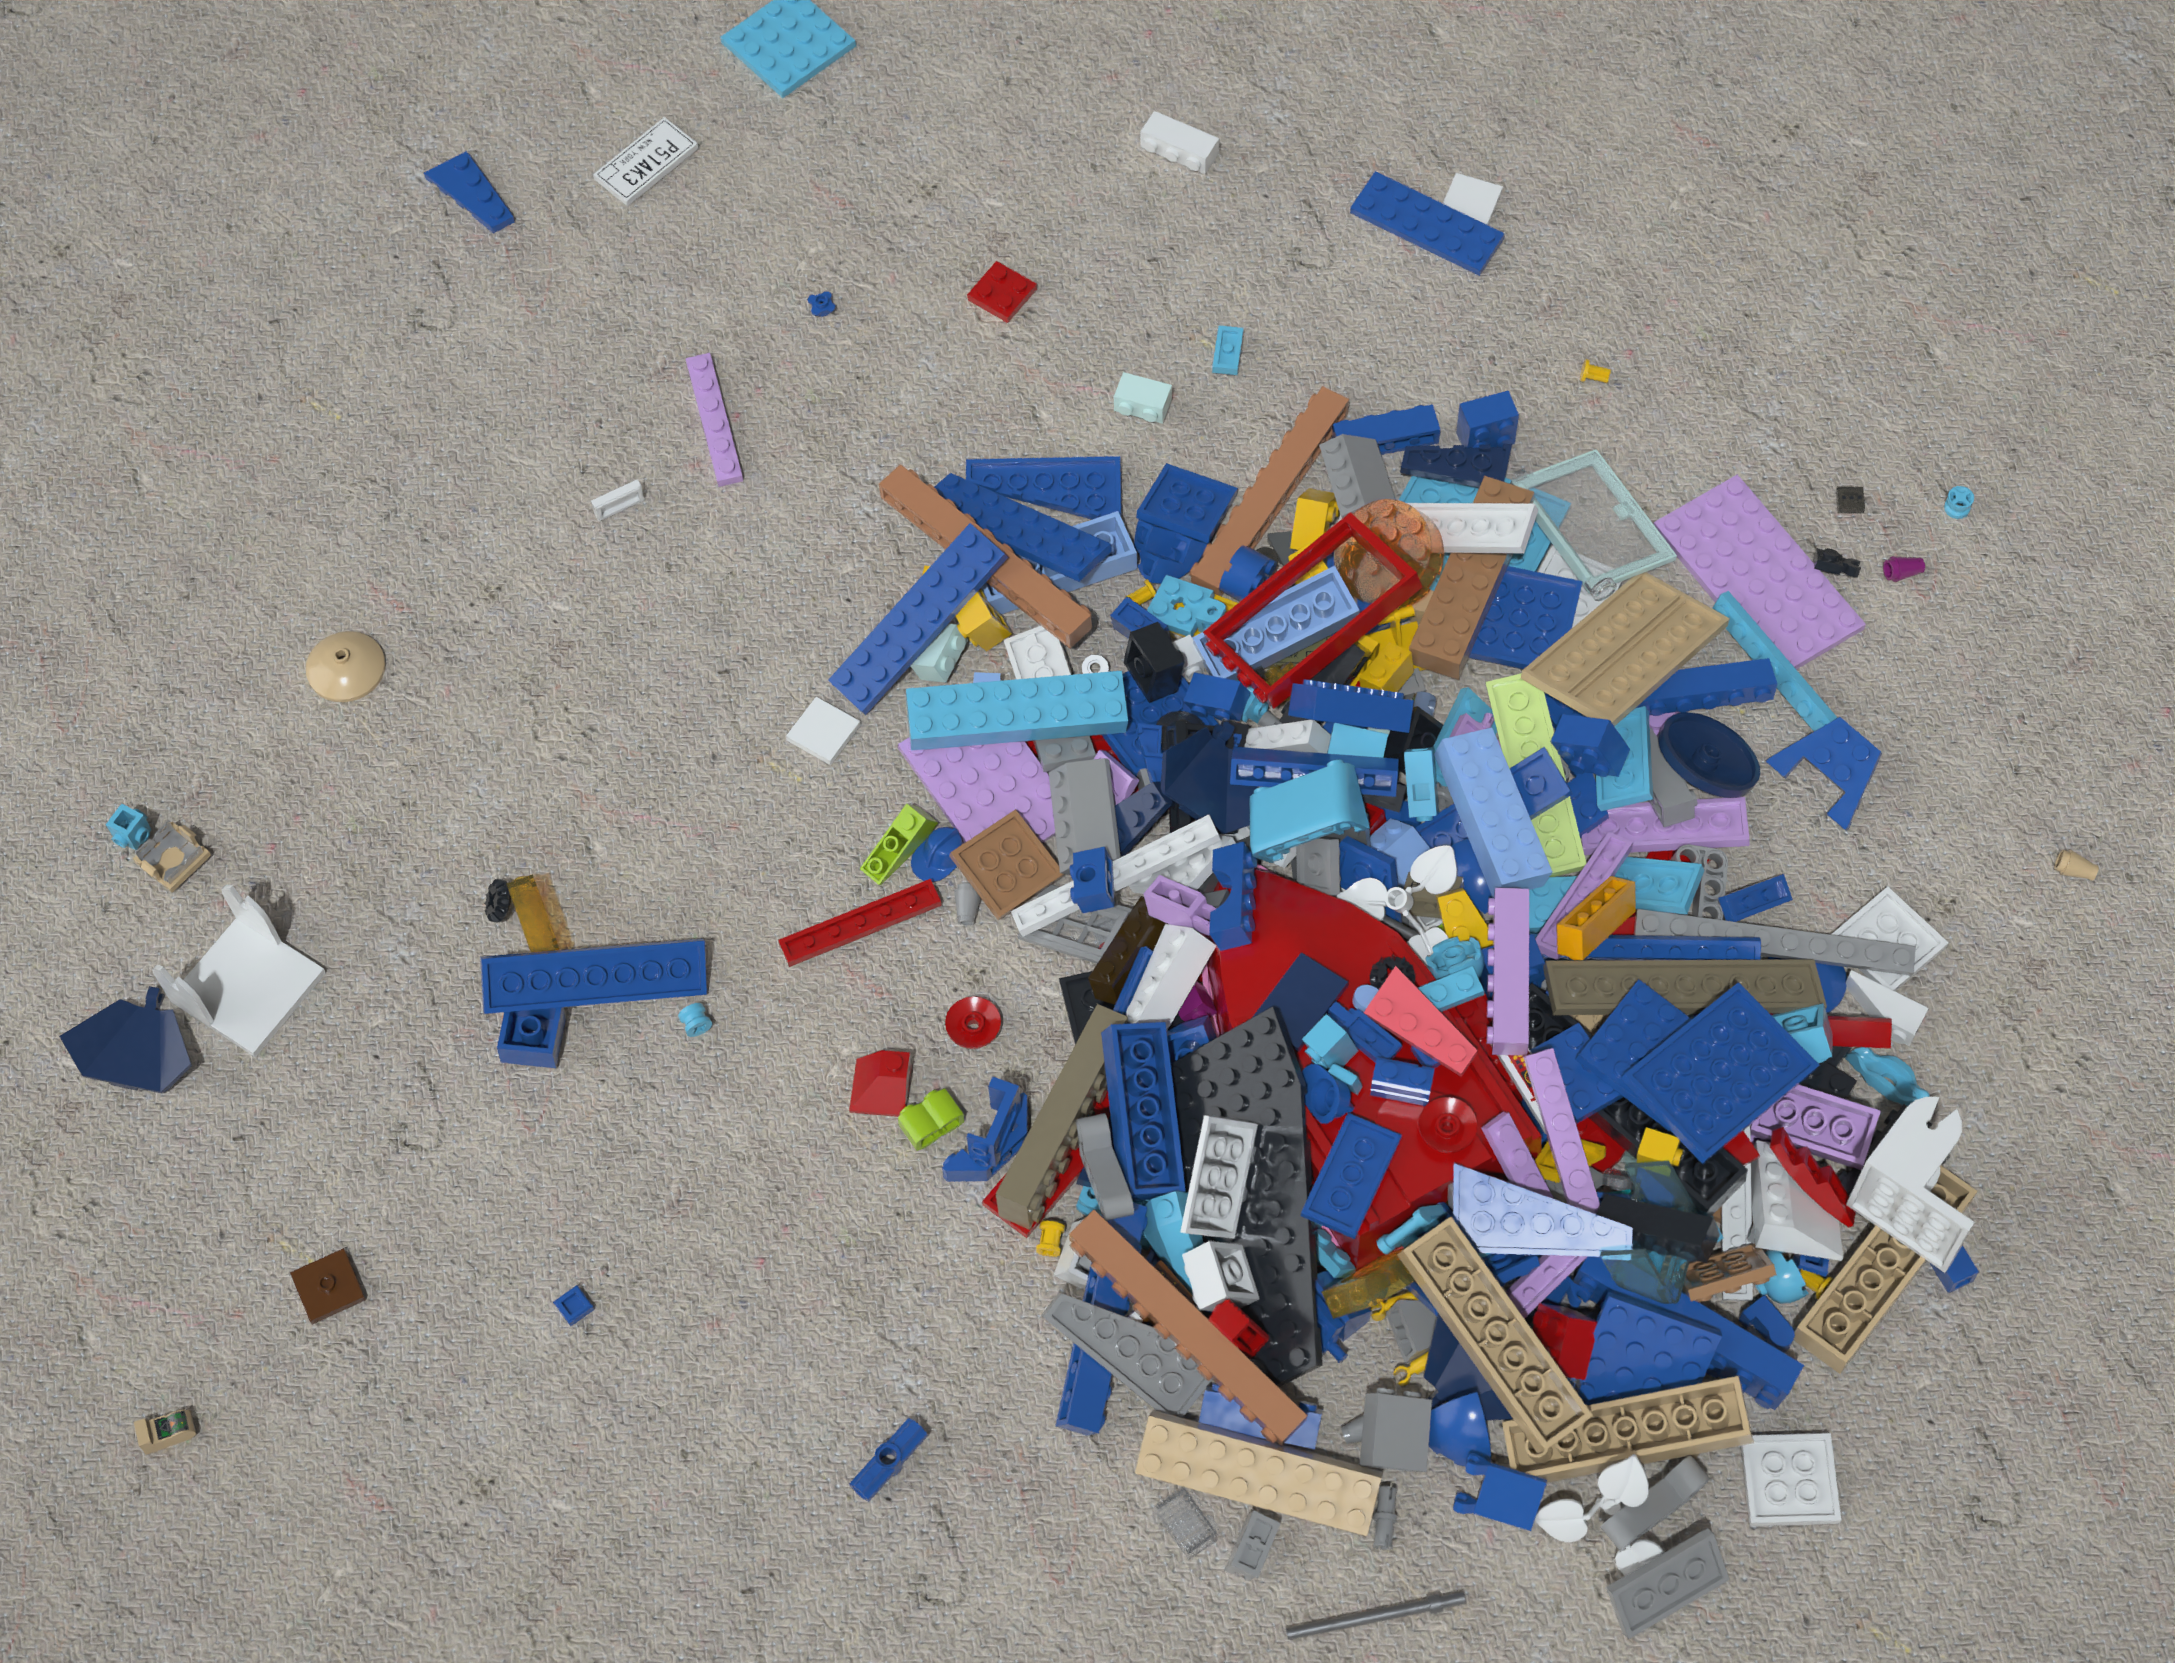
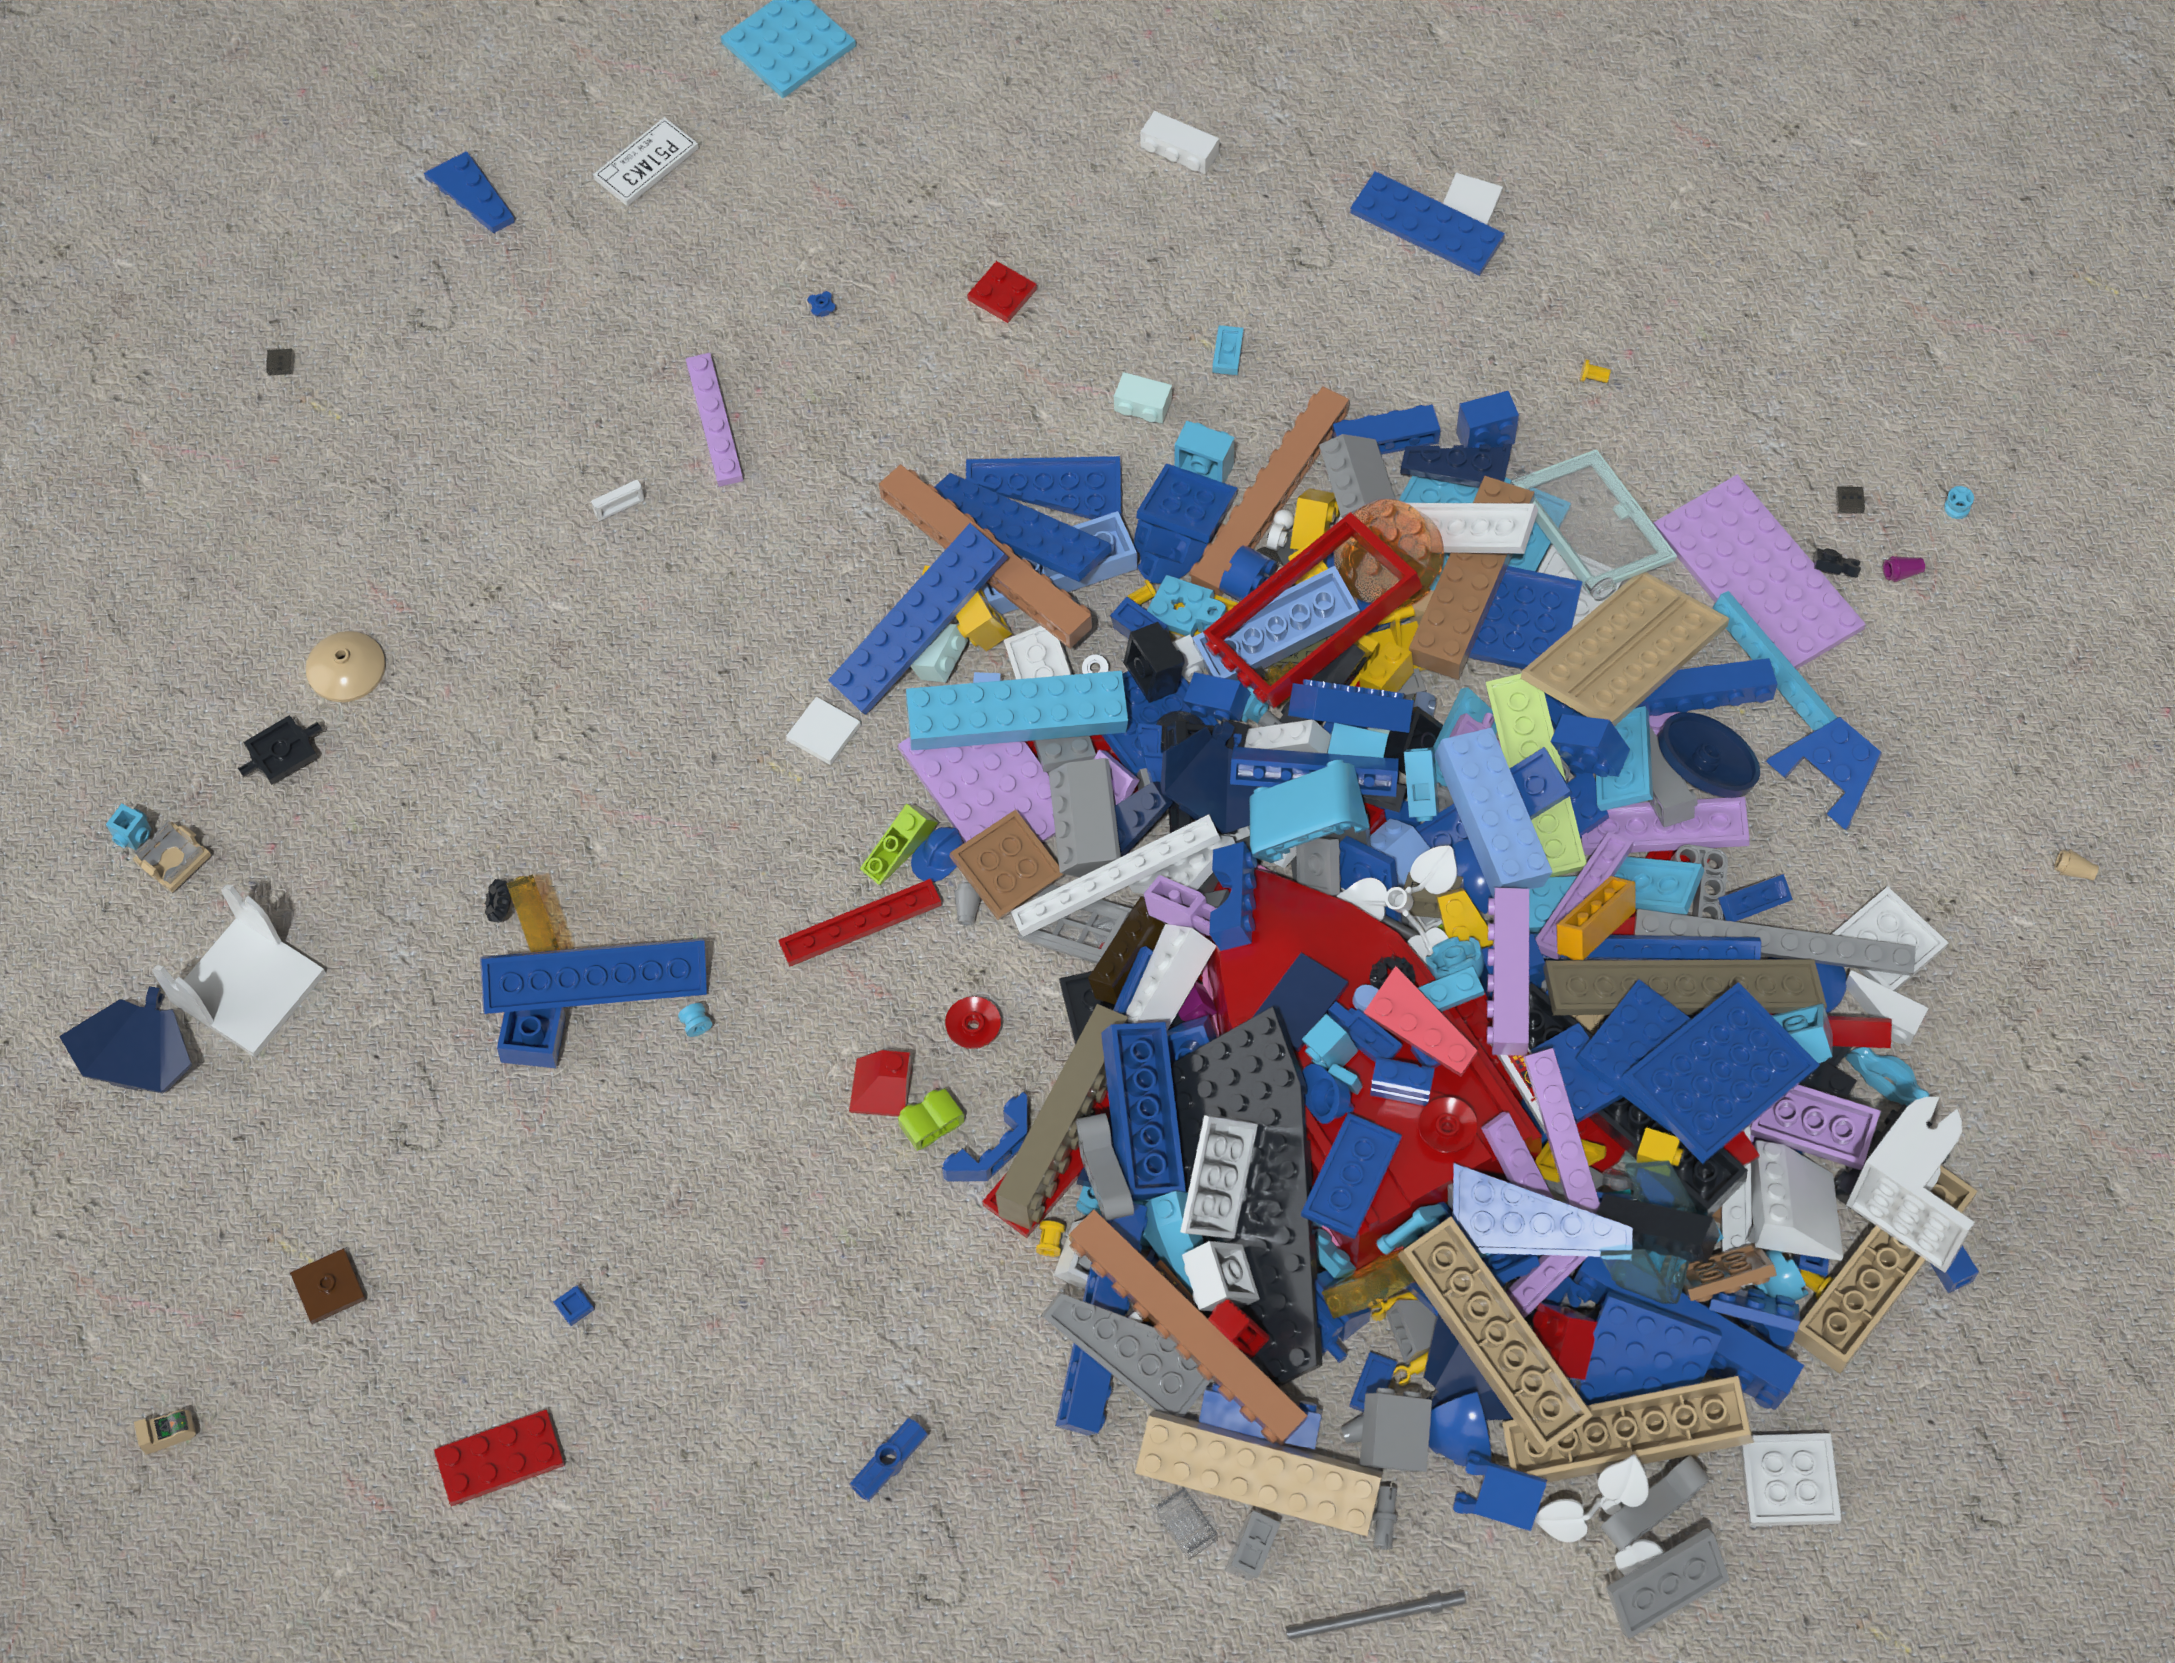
(280, 362): none -> clear smoke tile
(280, 749): none -> black plate
(498, 1457): none -> red plate
(1006, 1100): blue panel -> none
(1092, 880): blue brick -> none
(1205, 451): none -> medium azure brick
(1278, 537): none -> white plate
(1375, 1374): none -> blue tile
(1757, 1307): none -> blue plate
(1816, 1182): red slope -> none

